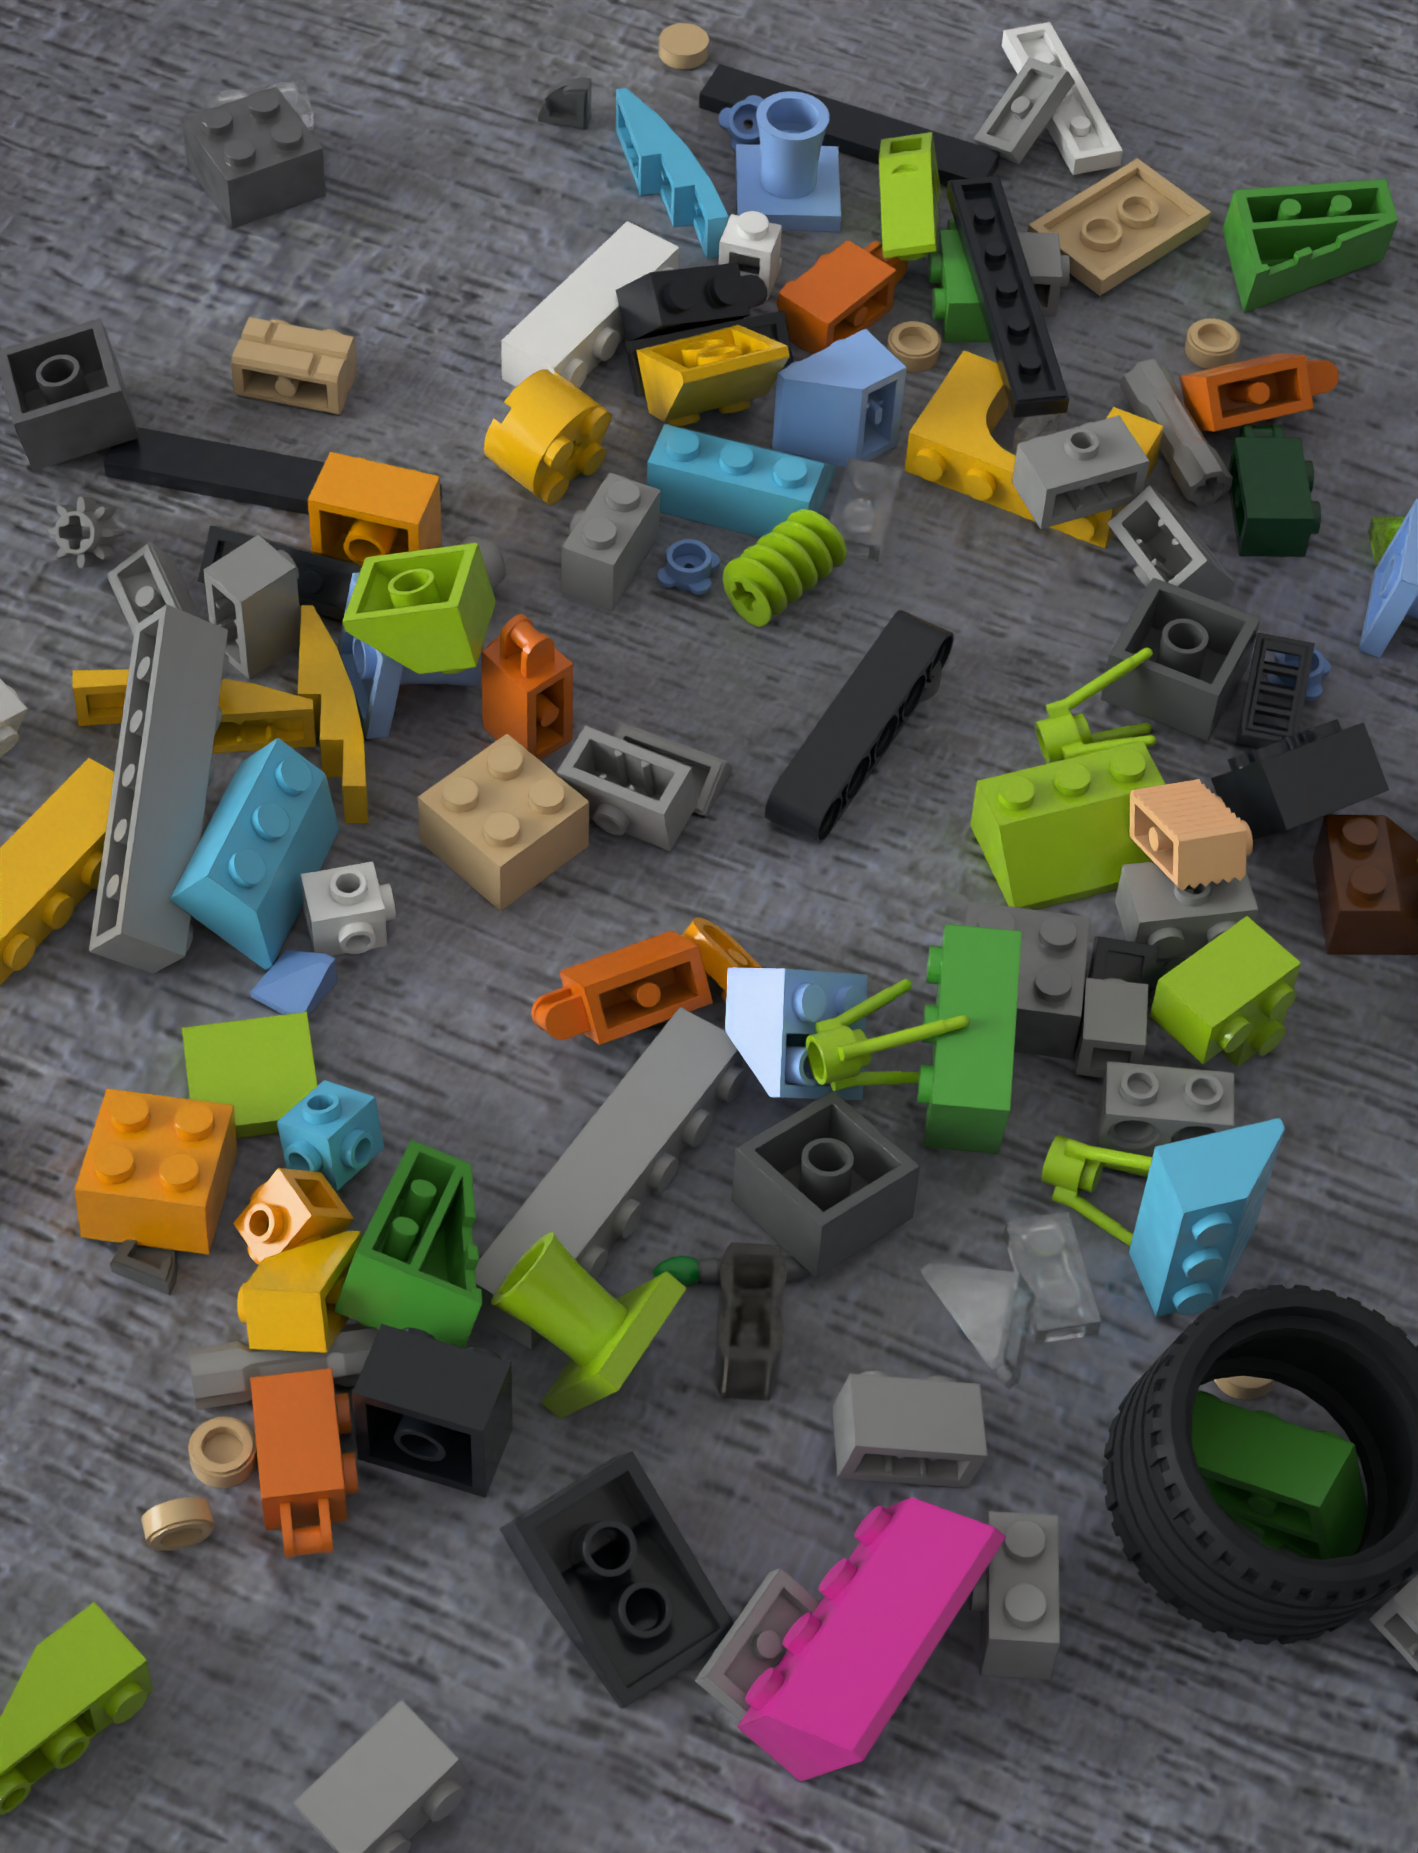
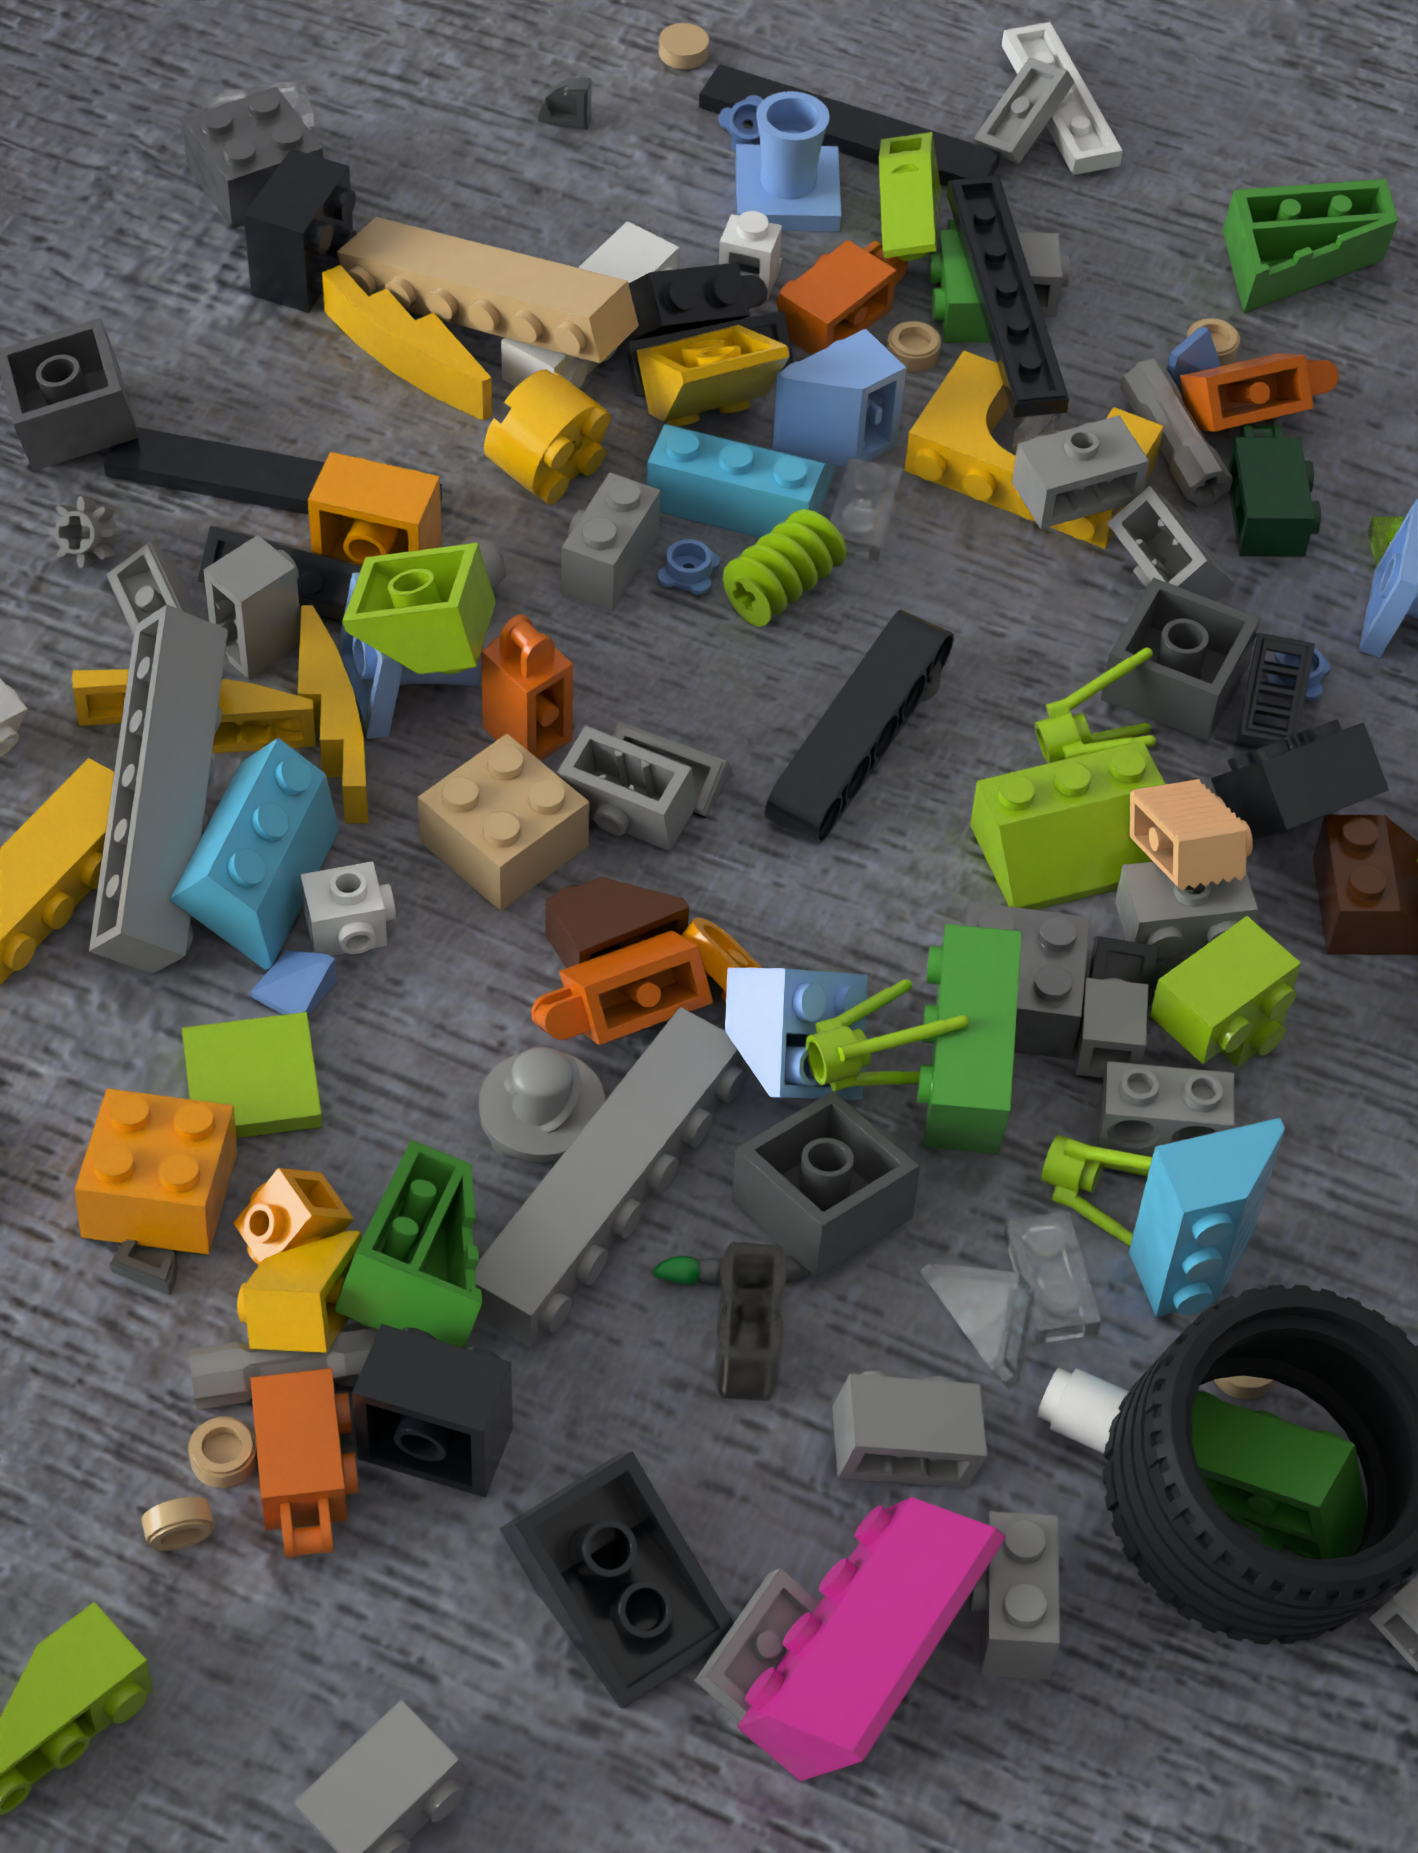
(294, 365): tan brick -> none
(298, 229): none -> black brick
(331, 1133): medium azure brick -> none
(415, 350): none -> yellow slope
(492, 289): none -> tan brick
(538, 1104): none -> light grey plate
(584, 1320): lime plant -> none
(608, 916): none -> reddish brown slope
(668, 167): medium azure slope -> none
(1081, 1407): none -> white brick
(1122, 225): tan plate -> none
(1193, 355): none -> medium blue slope

